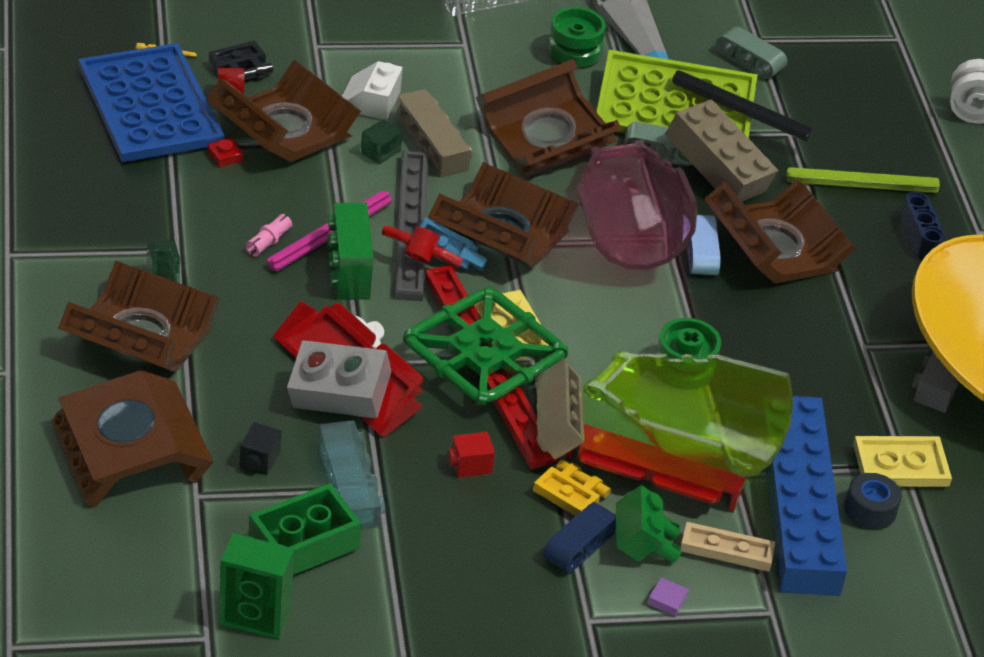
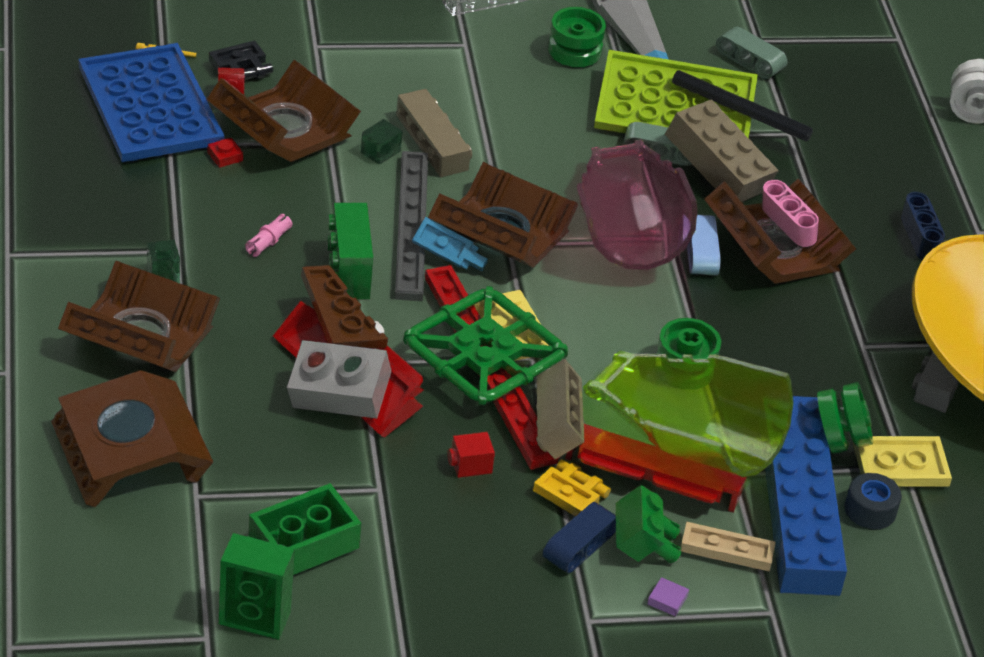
(260, 448): black brick -> none
(319, 236): dark pink axle -> none
(338, 312): none -> reddish brown wing
(350, 472): clear light blue brick -> none
(375, 89): white slope -> none
(422, 245): red piece -> none
(544, 120): reddish brown panel -> none
(790, 213): none -> bright pink beam
(840, 419): none -> green wheel
(863, 180): lime axle -> none

